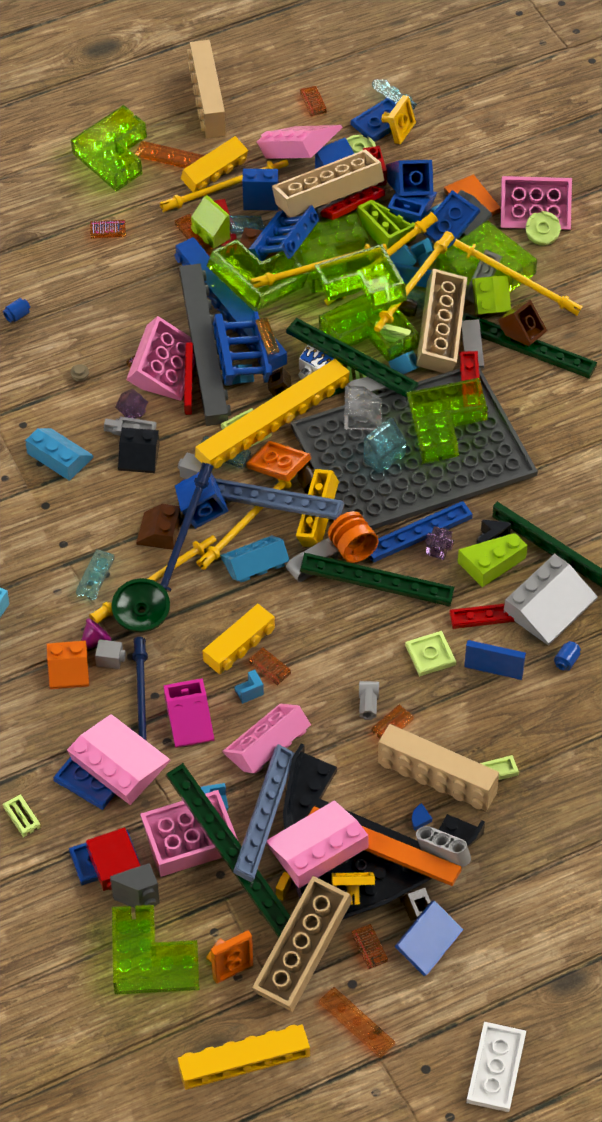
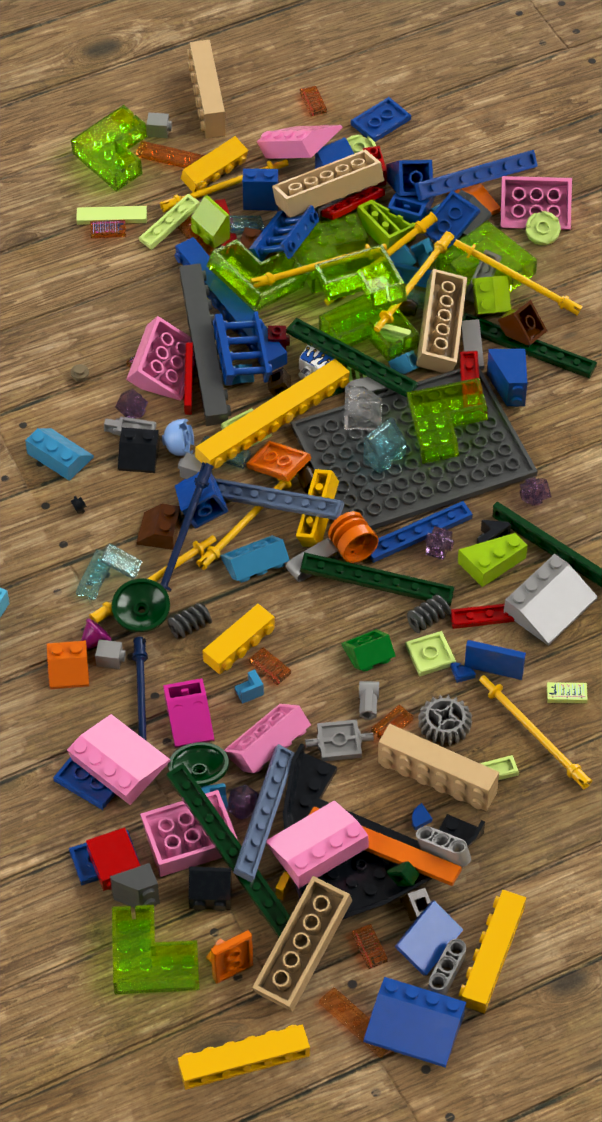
(16, 310): blue brick -> none
(29, 828): yellowish green tile -> none
(78, 504): none -> black plate
(121, 561): none -> clear light blue plate
(130, 214): none -> yellowish green tile
(158, 125): none -> light grey brick
(169, 221): none -> yellowish green tile
(178, 437): none -> light blue cylinder
(189, 619): none -> dark grey piece
(203, 760): none -> dark green dish
(210, 888): none -> black slope
(242, 802): none -> clear purple brick
(267, 336): clear orange tile -> none
(277, 333): none -> dark red bracket
(339, 740): none -> light grey plate
(353, 881): yellow tile -> none
(369, 650): none -> green slope
(390, 91): clear light blue plate -> none
(400, 119): yellow tile -> none
(404, 874): none -> dark green slope
(415, 1022): none -> blue slope
(427, 612): none -> dark grey piece
(441, 711): none -> light grey gear
(450, 960): none -> light grey beam
(462, 672): none -> blue tile
(476, 175): none -> blue tile
(493, 950): none -> yellow brick
(496, 1067): white plate -> none
(508, 374): none -> blue slope
(535, 491): none -> brick
(566, 692): none -> yellowish green tile
(567, 656): blue brick -> none
(573, 770): none -> yellow bar

